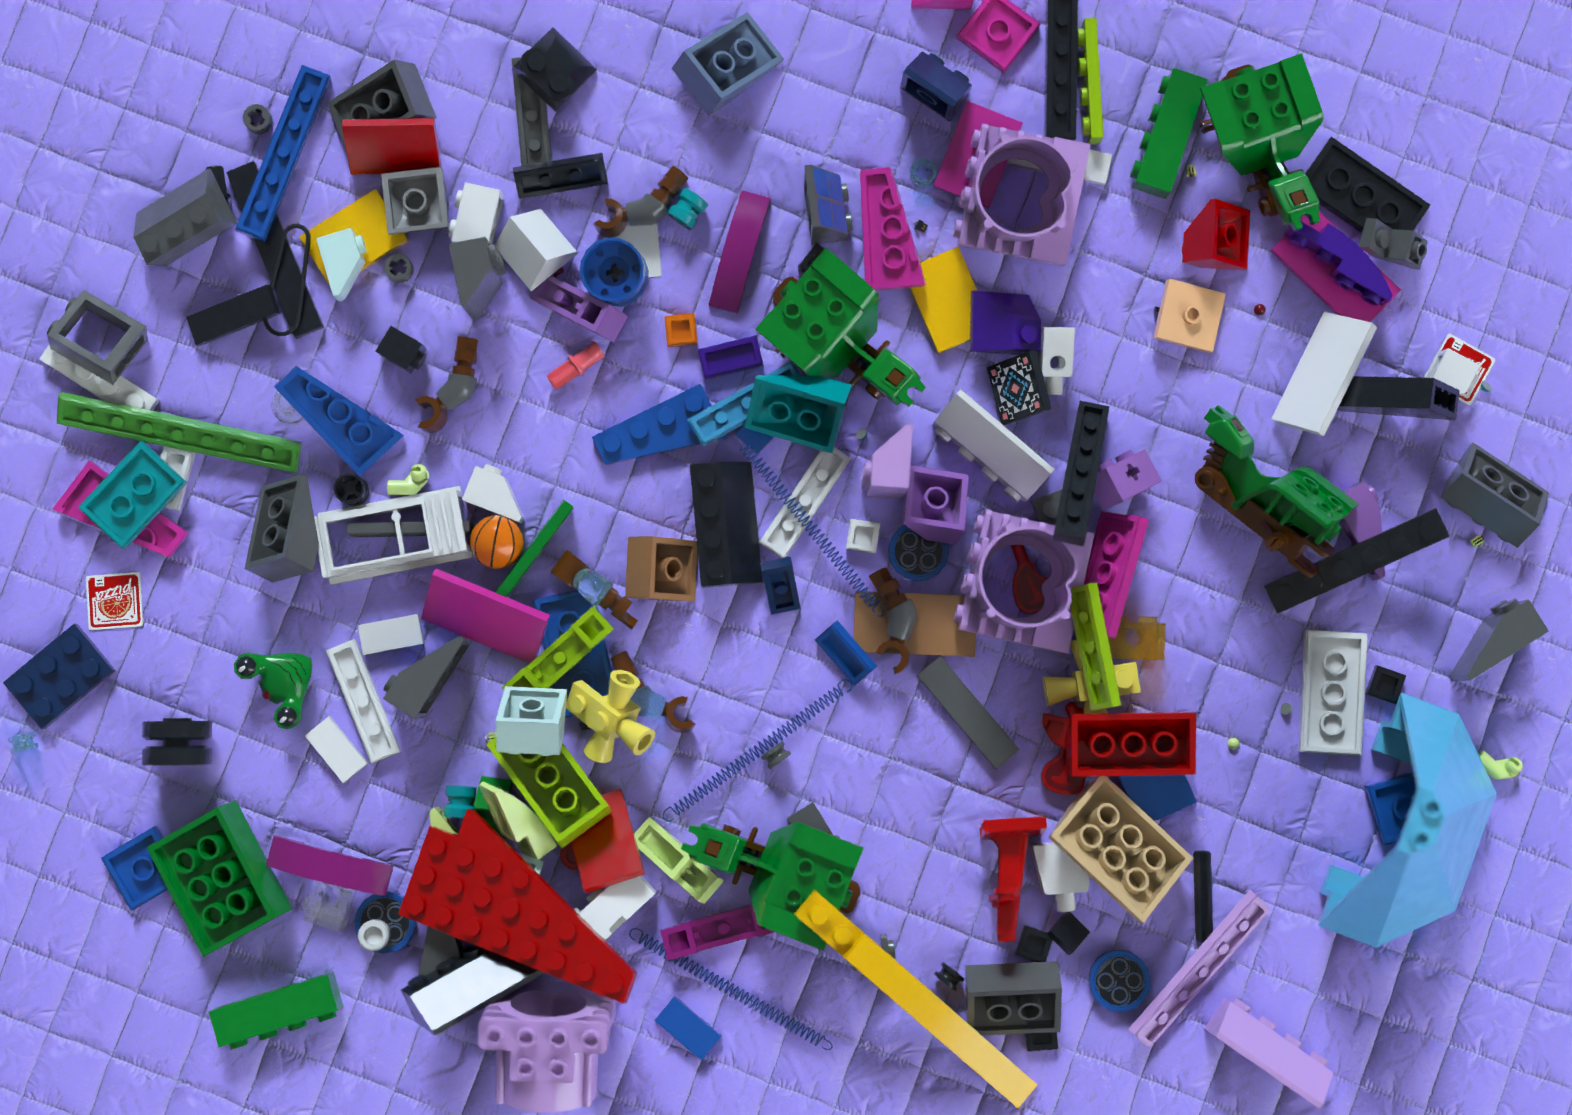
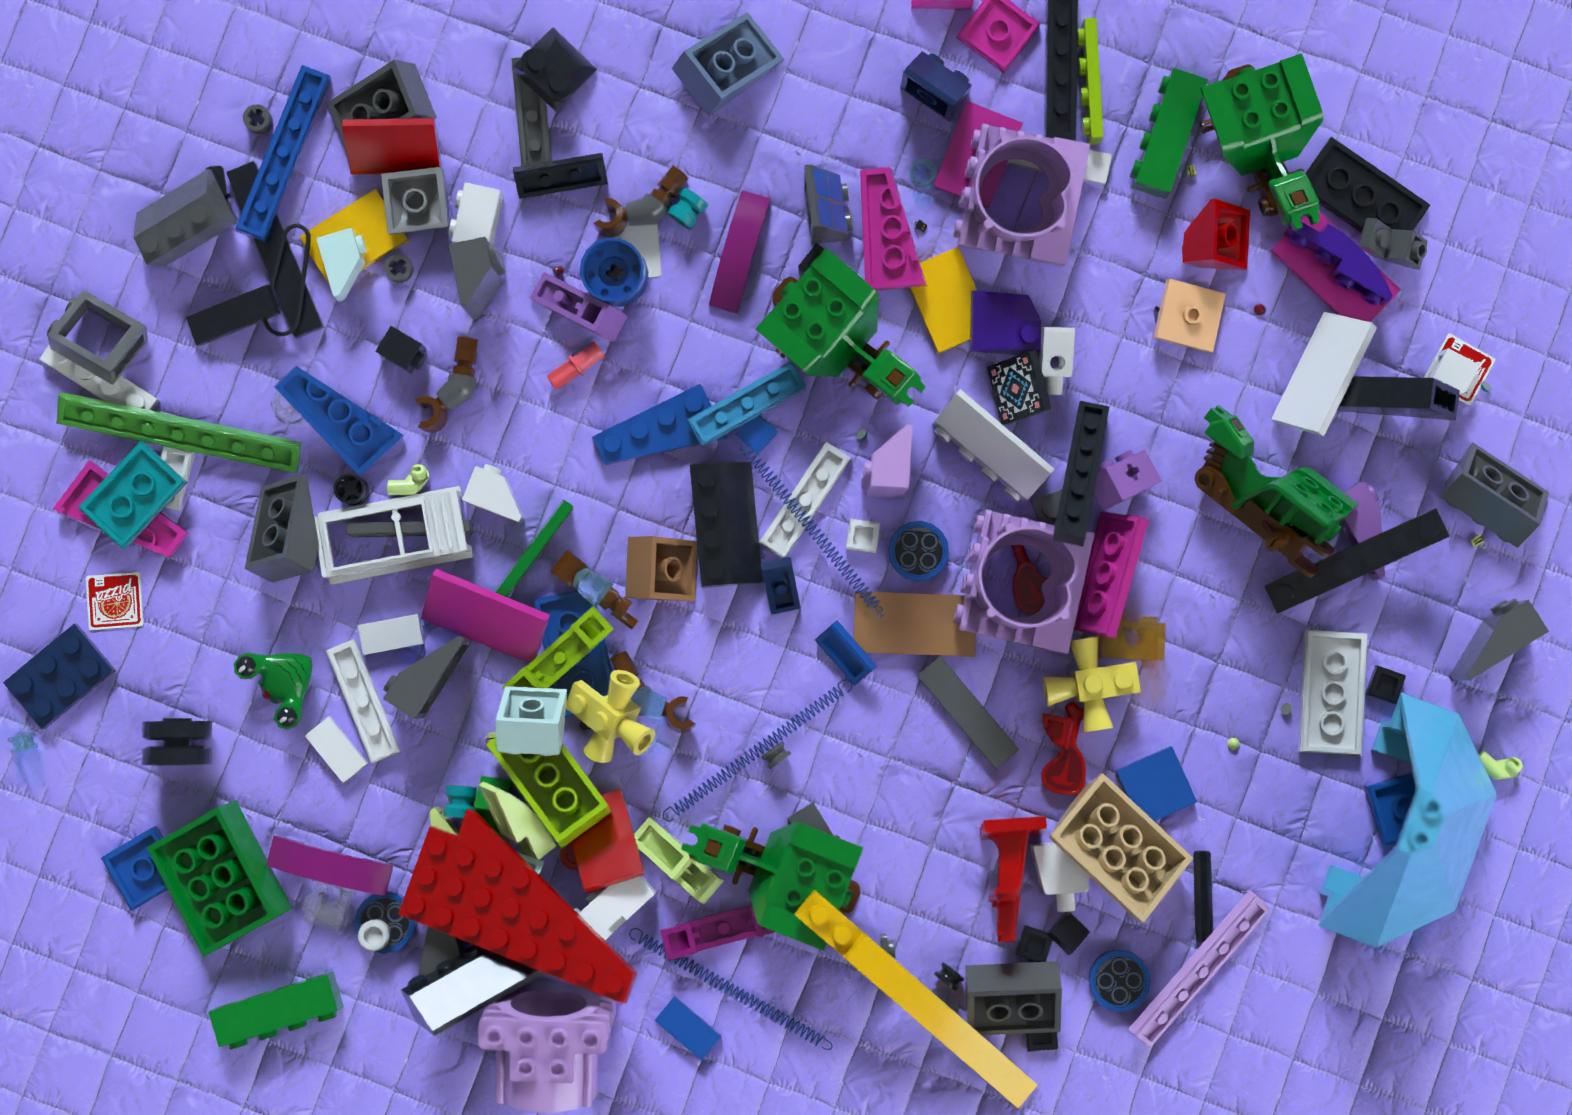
(496, 541): orange piece -> none
(533, 247): white slope -> none
(681, 330): orange tile -> none
(730, 357): dark purple tile -> none
(799, 409): teal slope -> none
(901, 616): piece -> none
(936, 504): medium lavender slope -> none
(1094, 647): lime plate -> none
(1131, 744): red slope -> none
(1270, 1051): lavender slope -> none

